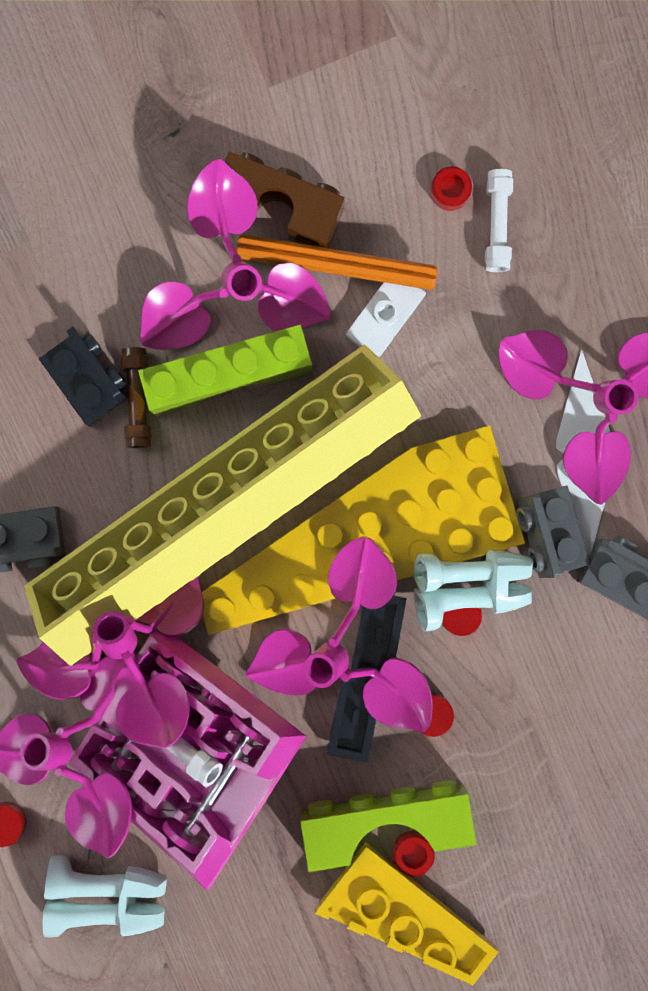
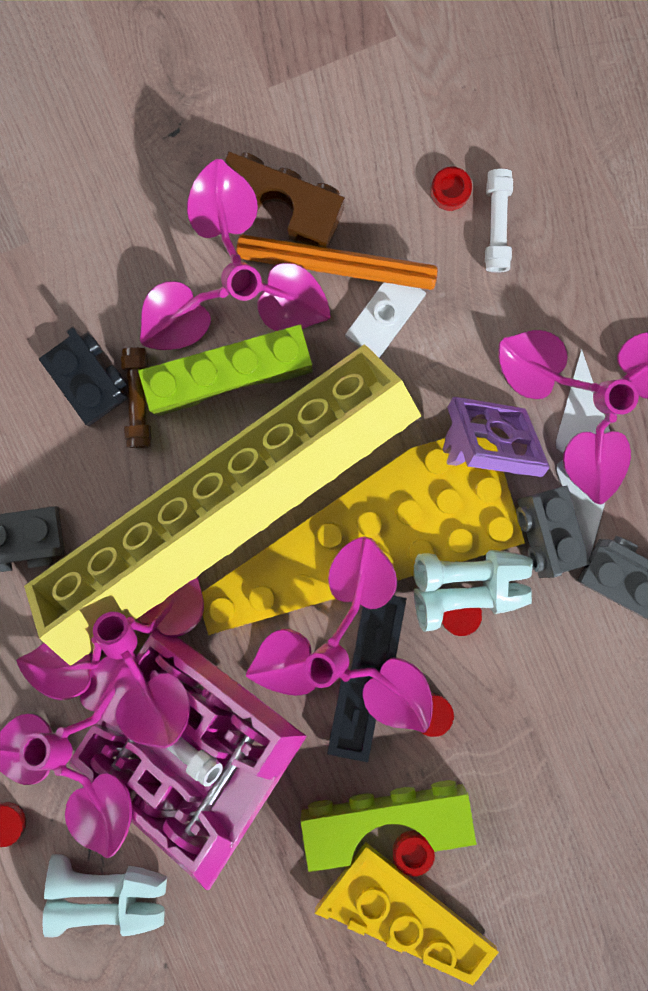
(516, 455): none -> medium lavender piece

